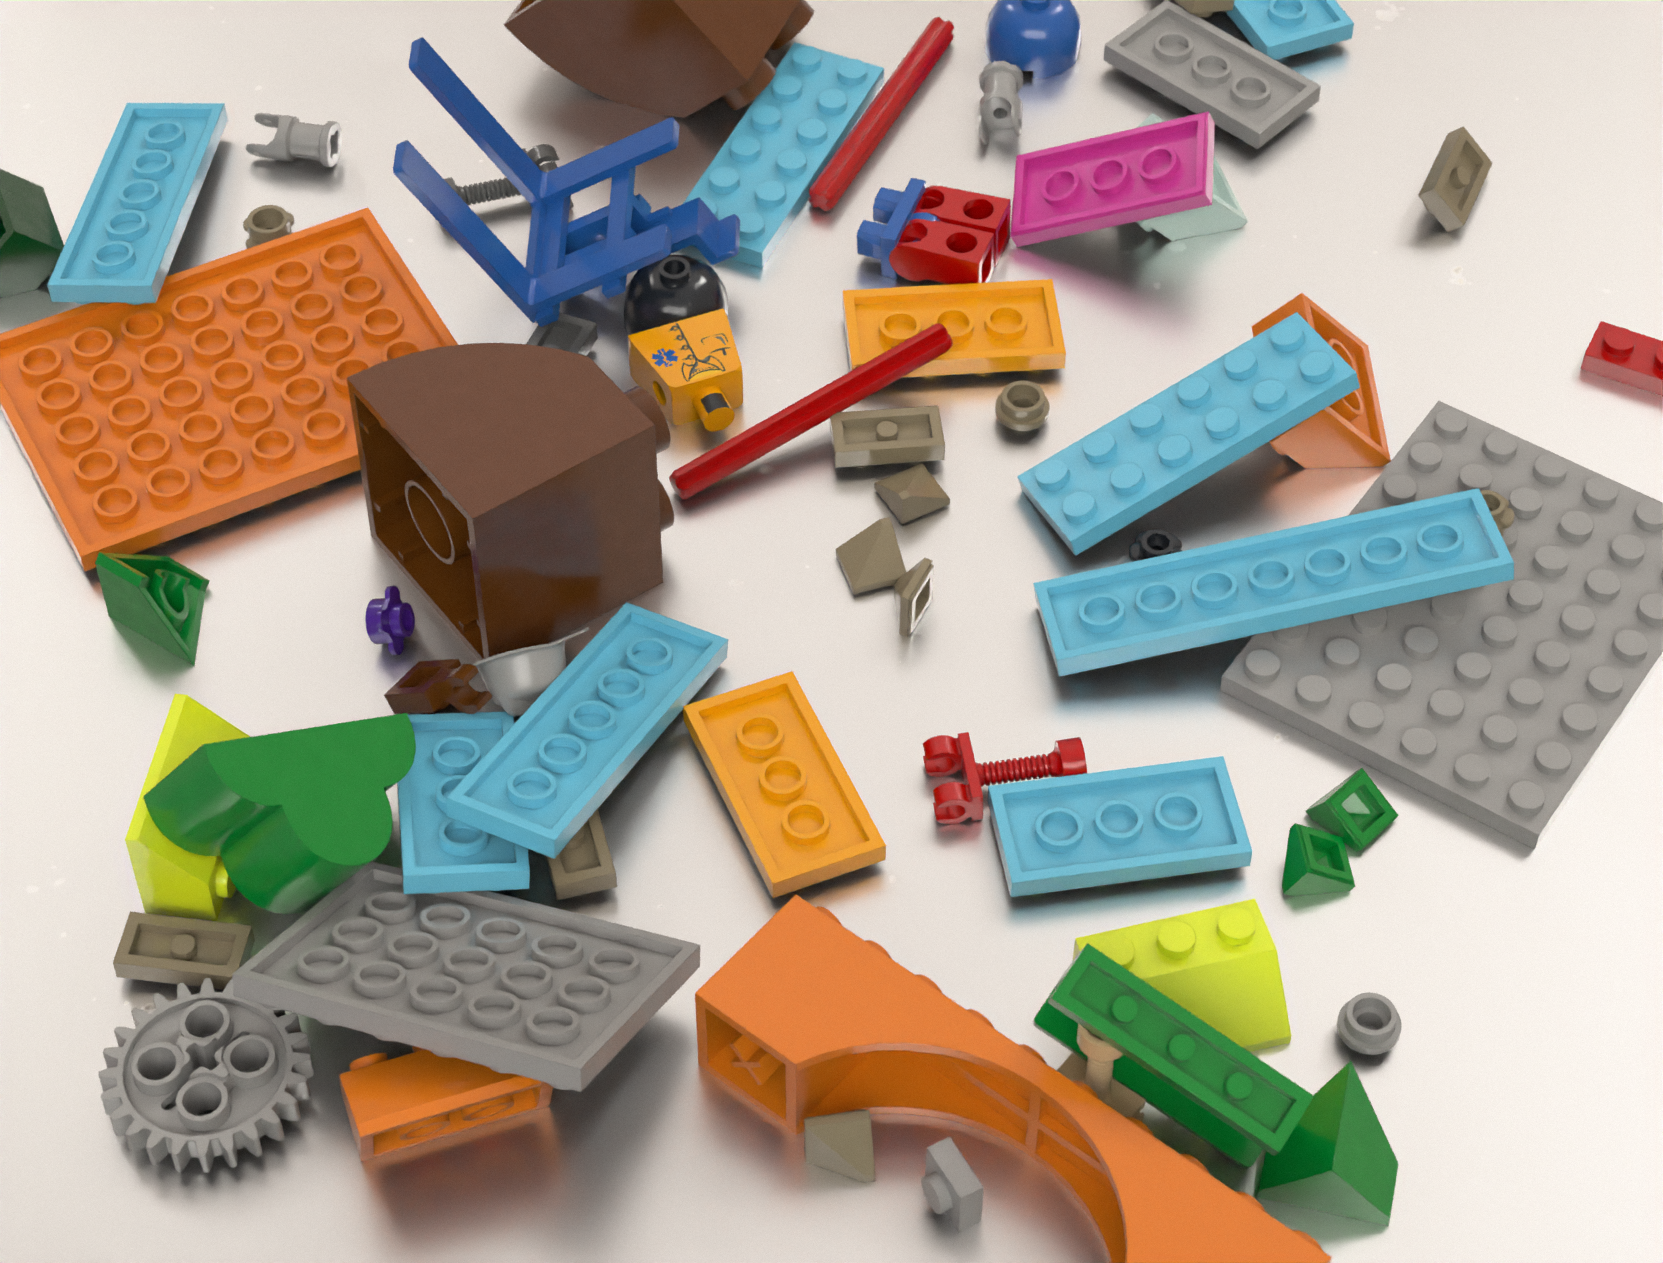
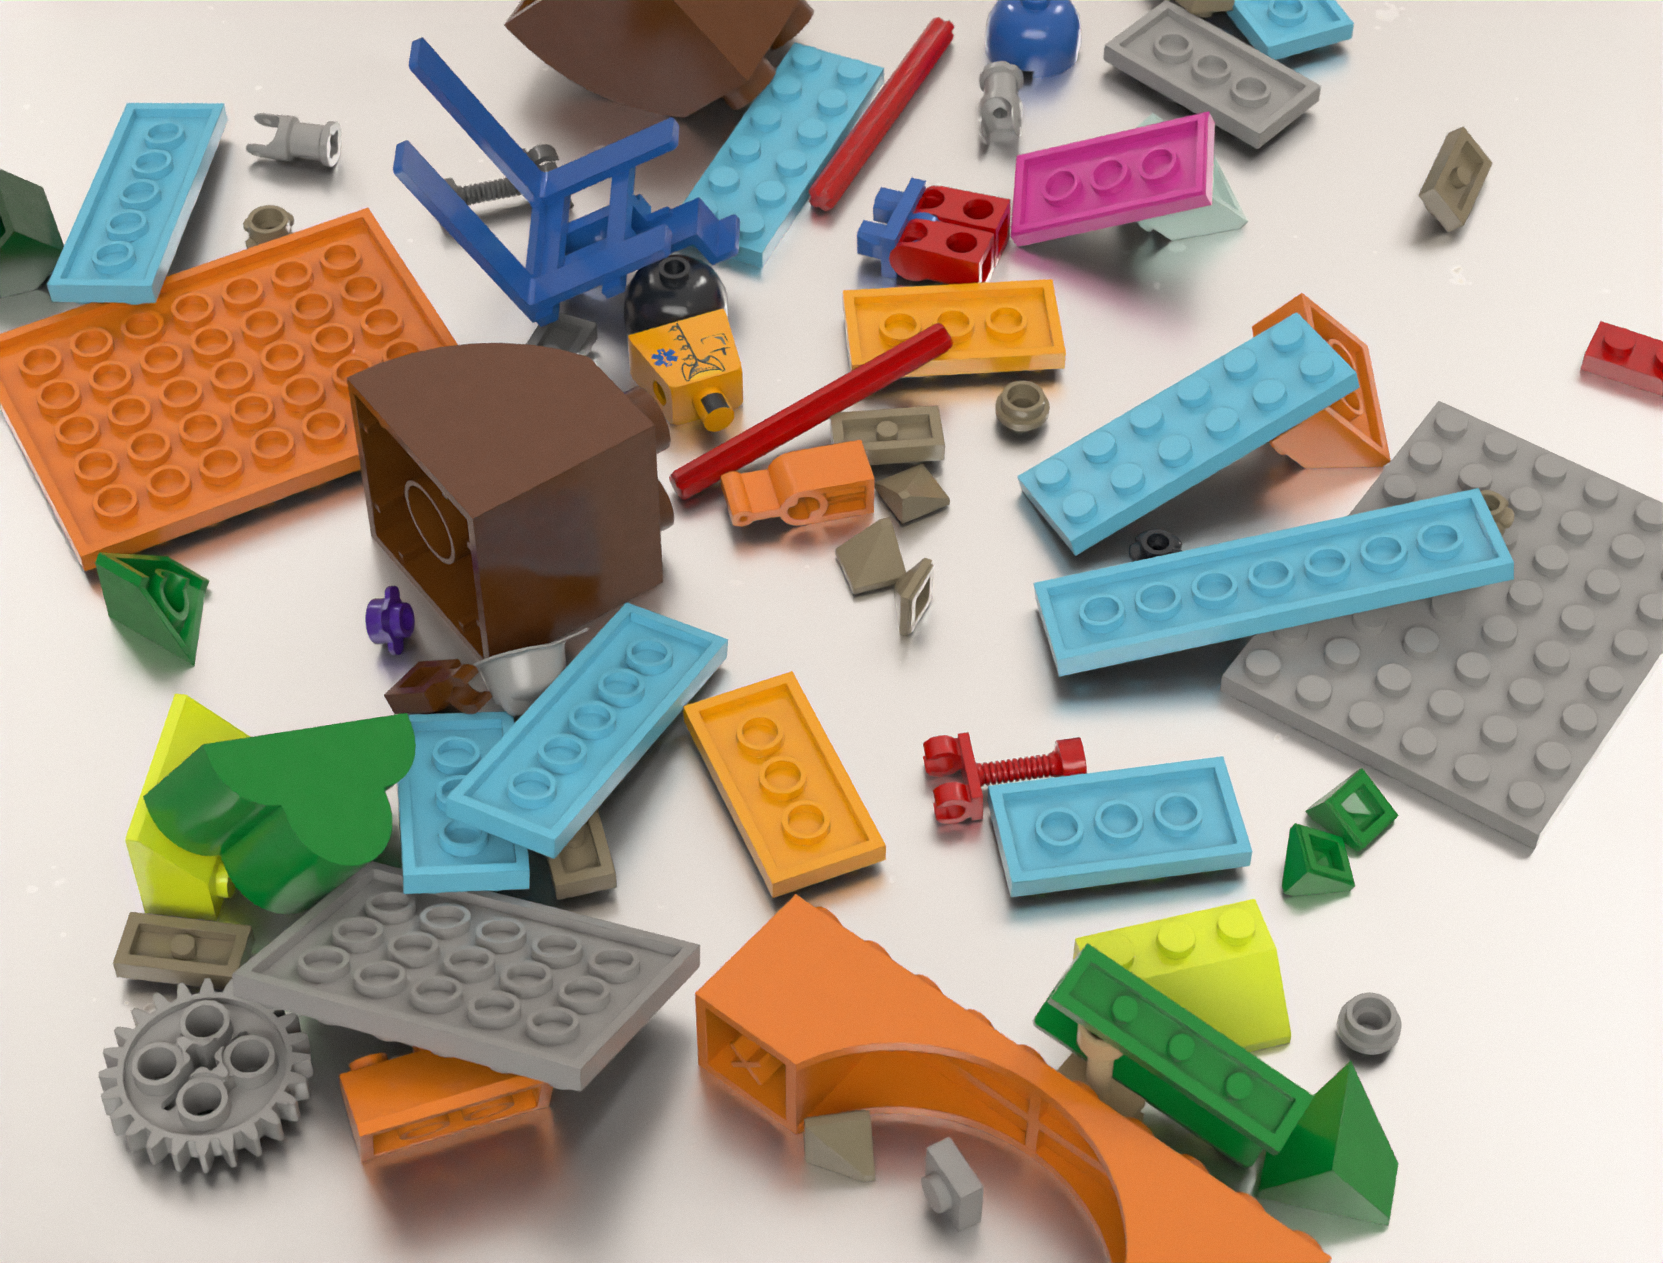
(804, 487): none -> orange piece

